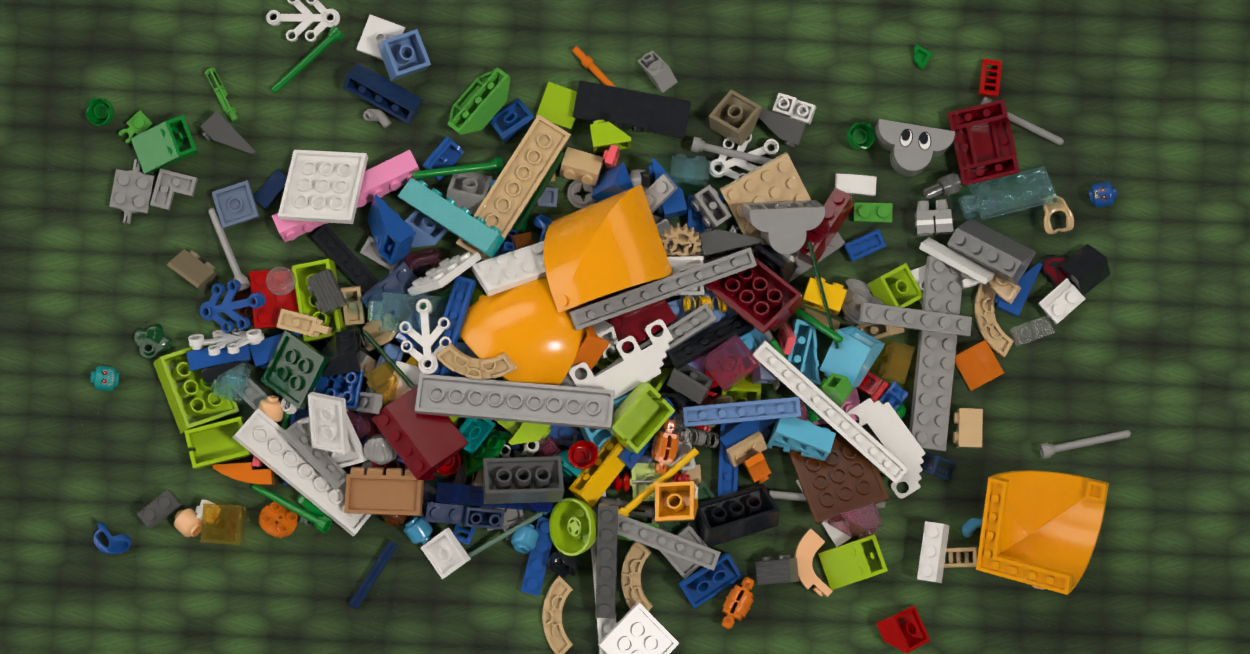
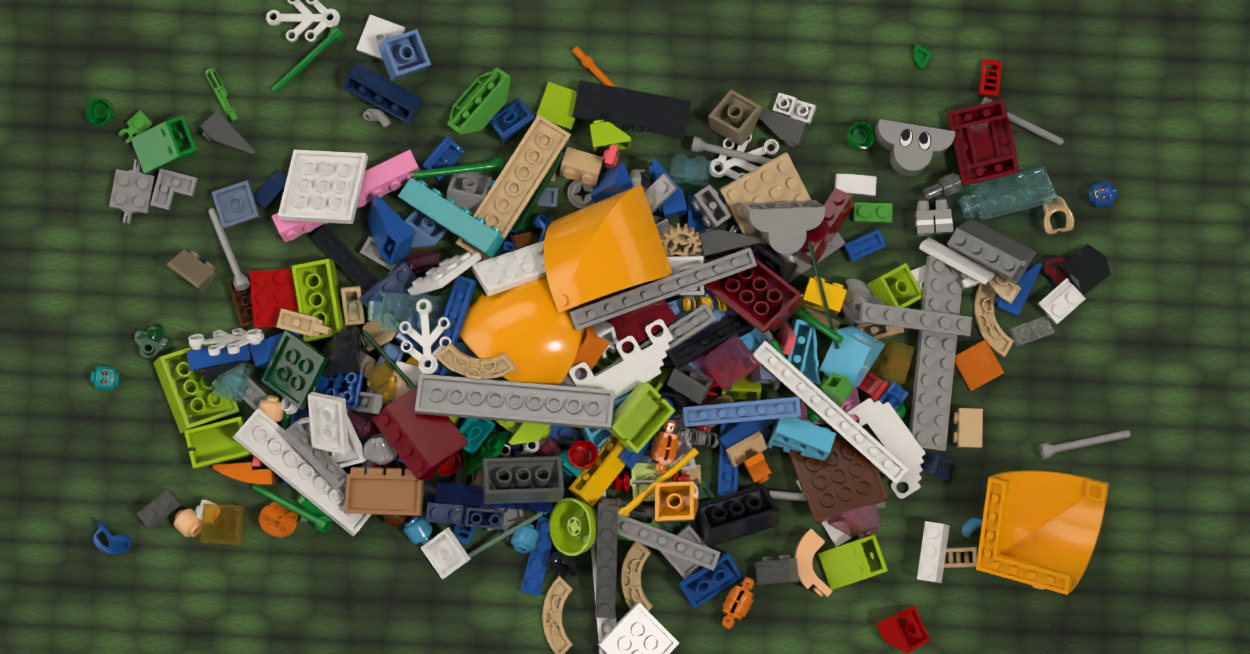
(228, 306): blue plant -> none
(280, 281): clear hair -> none
(326, 291): dark grey brick -> none
(373, 575): dark blue axle -> none
(657, 71): light grey slope -> none

